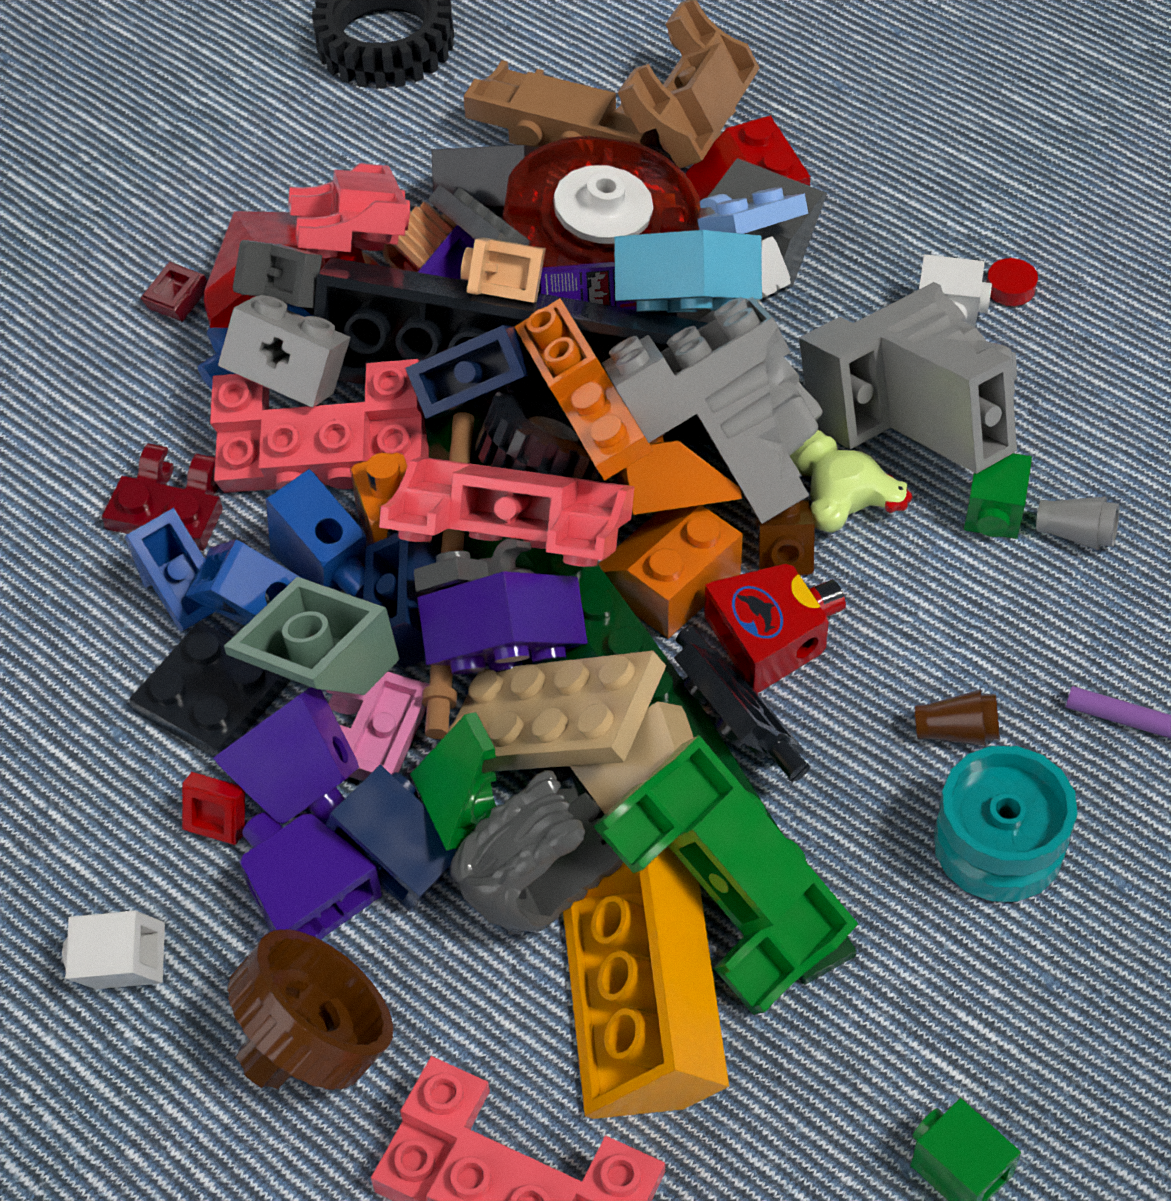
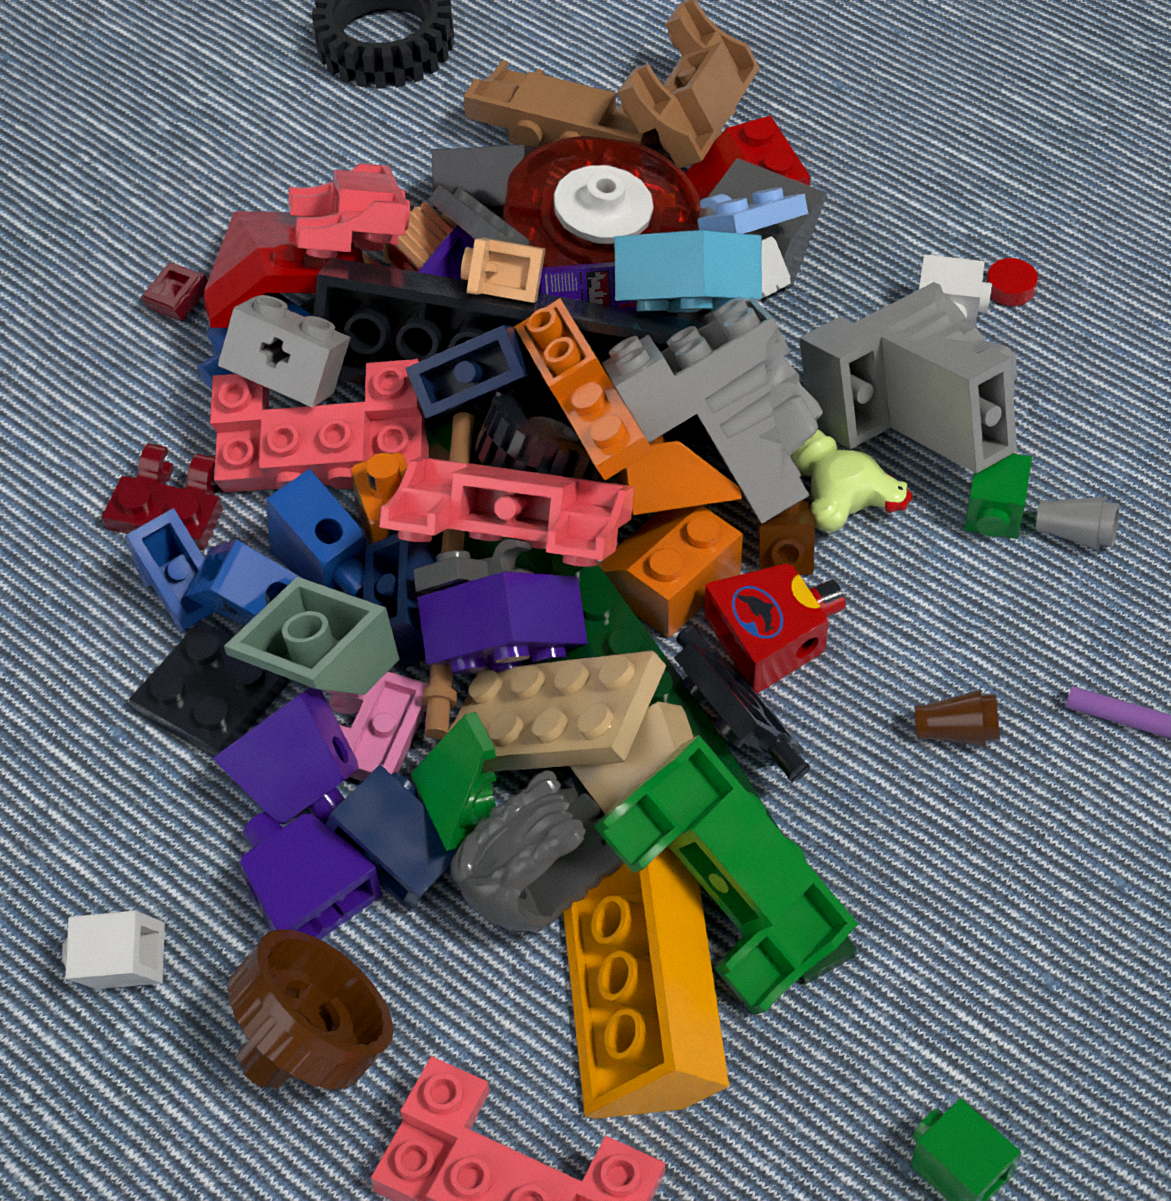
(213, 808): red tile -> none
(277, 272): dark grey bracket -> none
(1004, 823): teal wheel -> none

